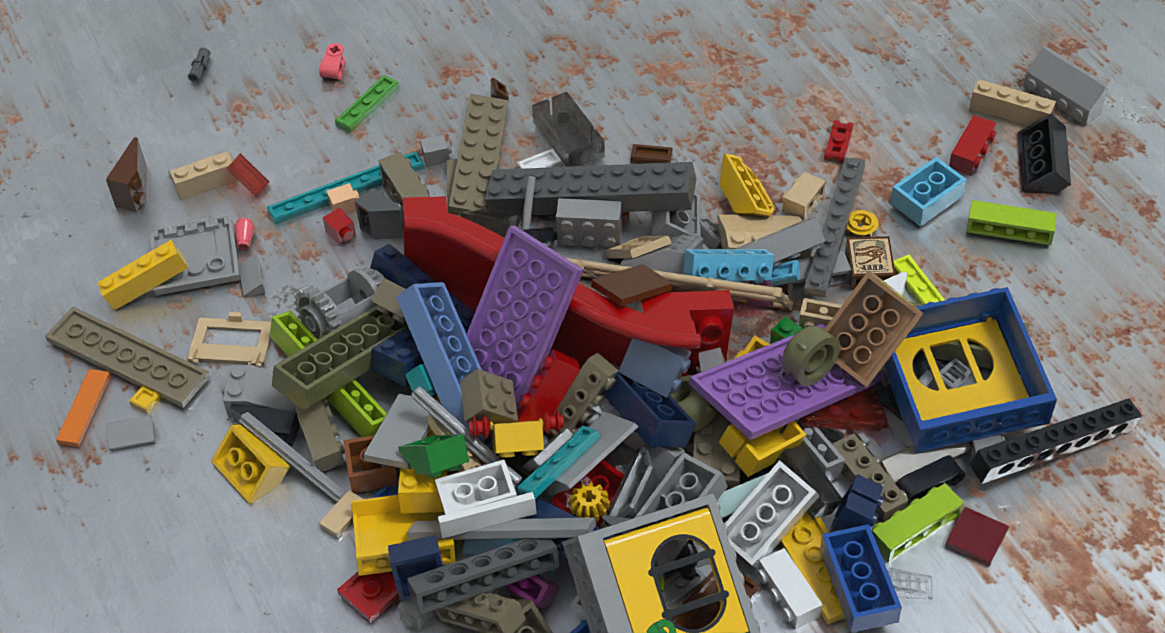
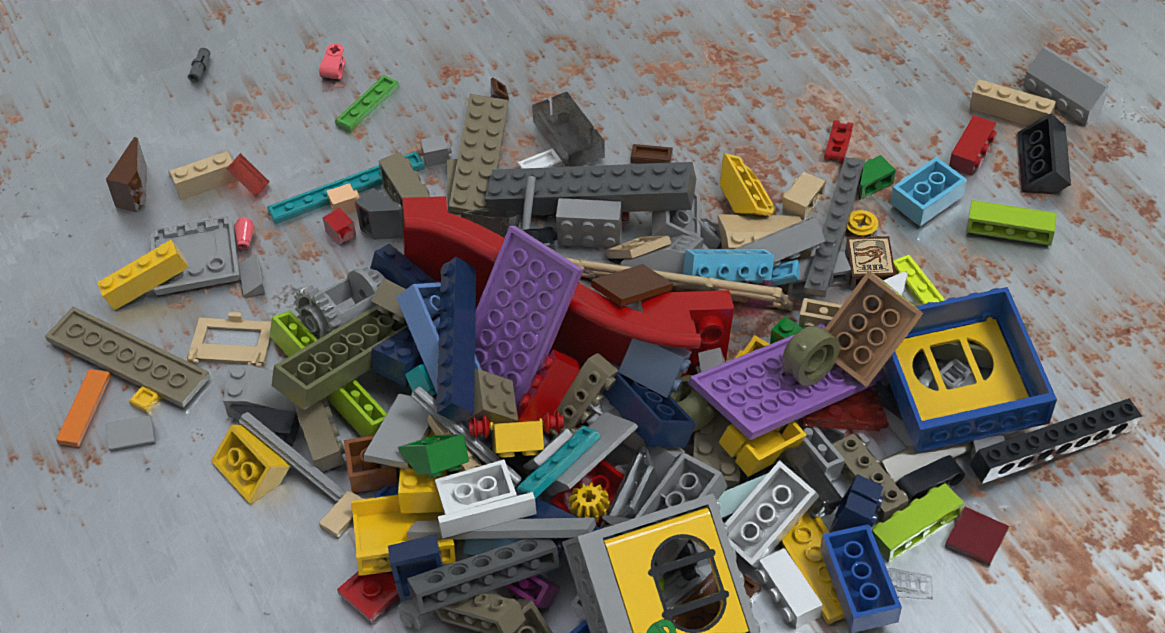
(457, 341): none -> dark blue brick
(876, 176): none -> green slope

